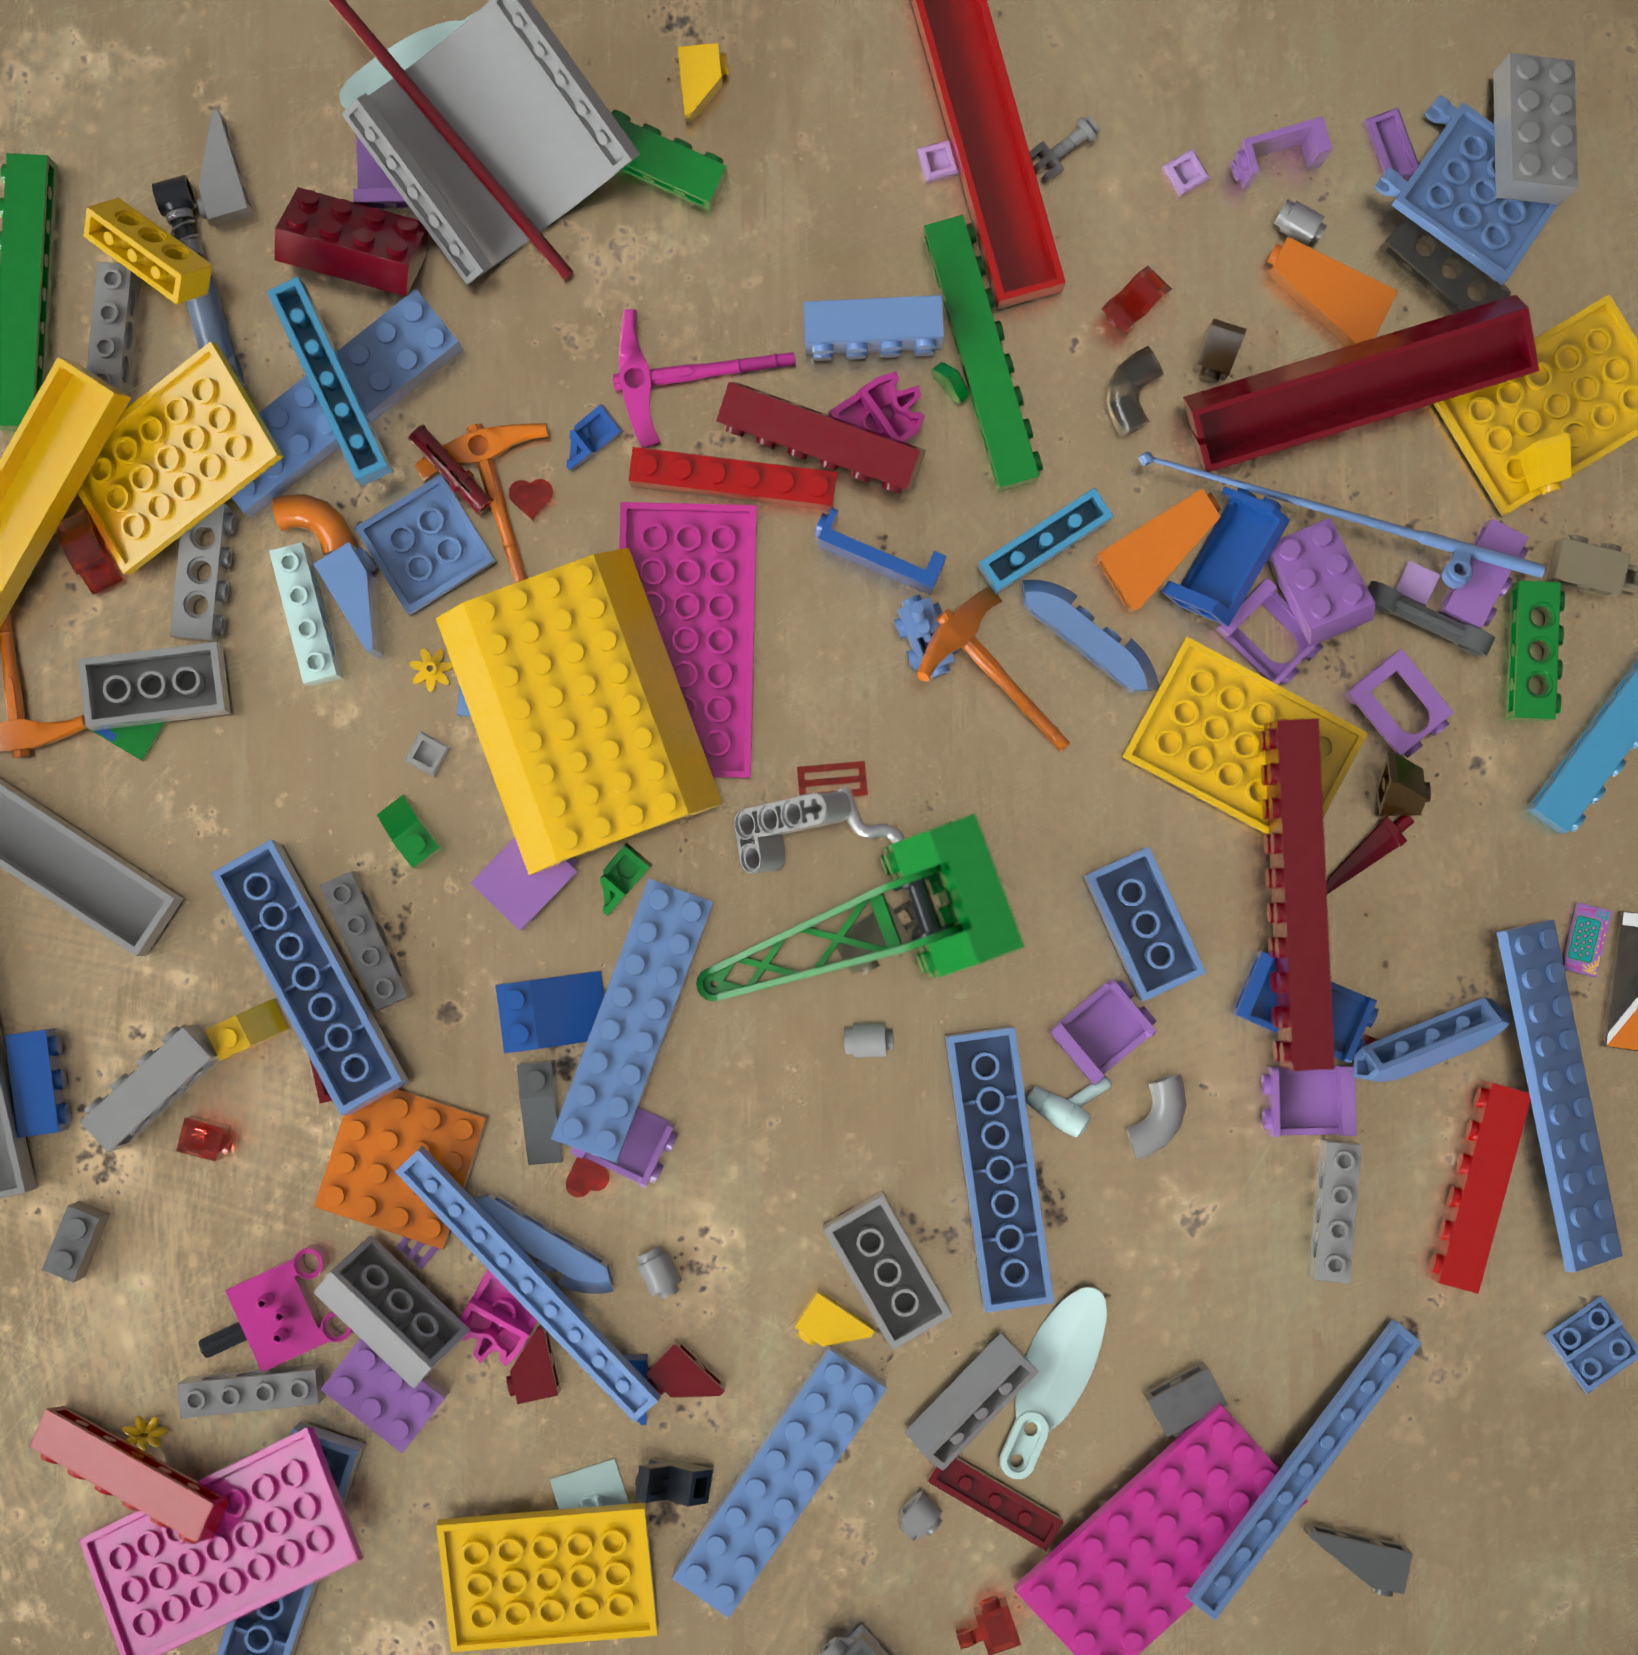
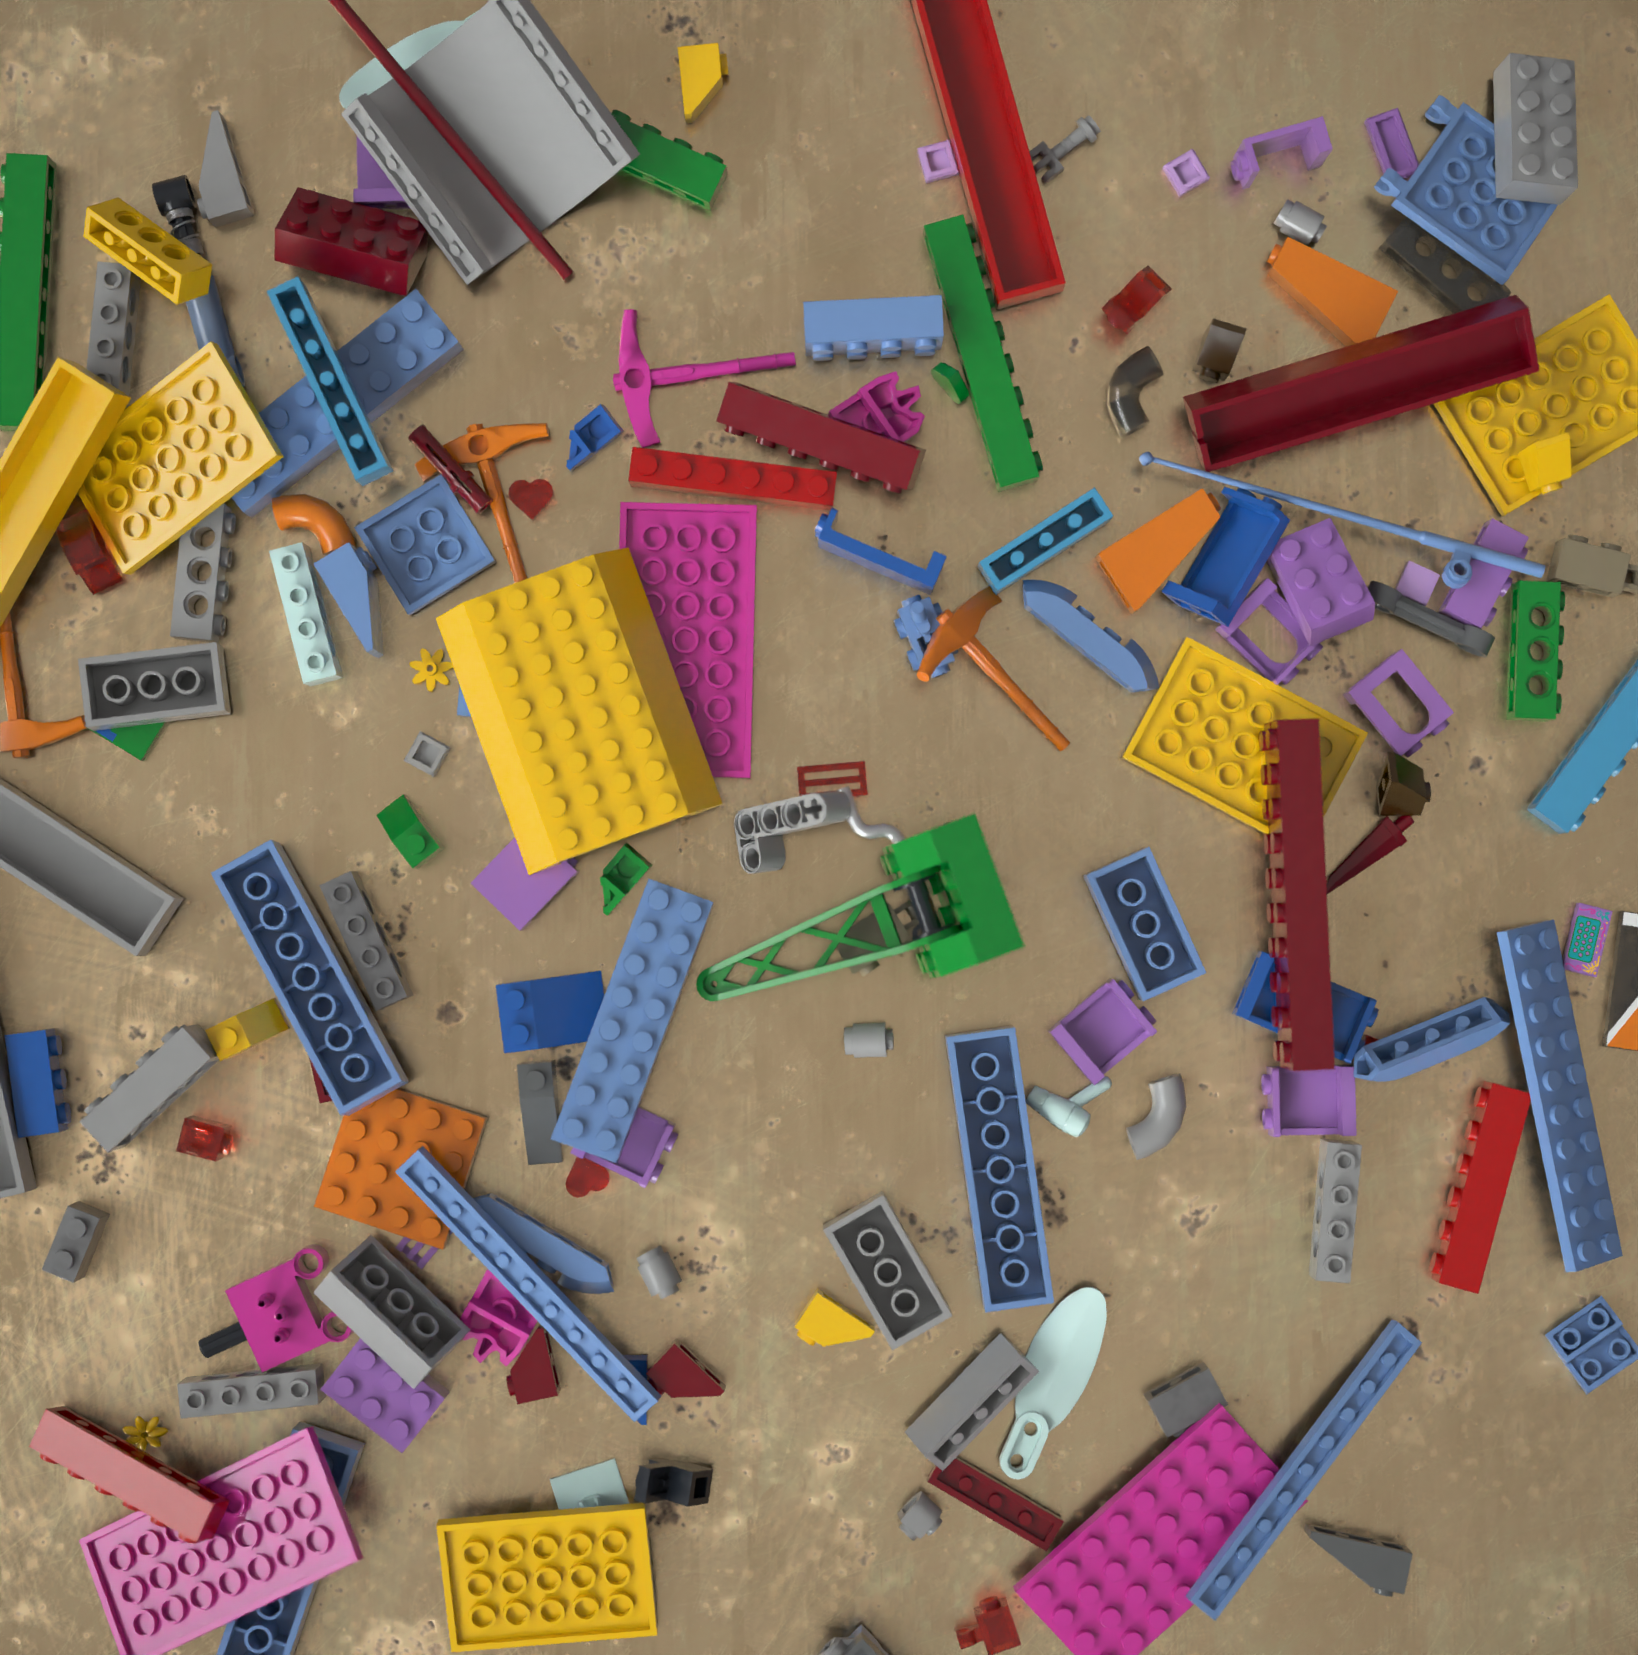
(779, 1480): medium blue brick -> none

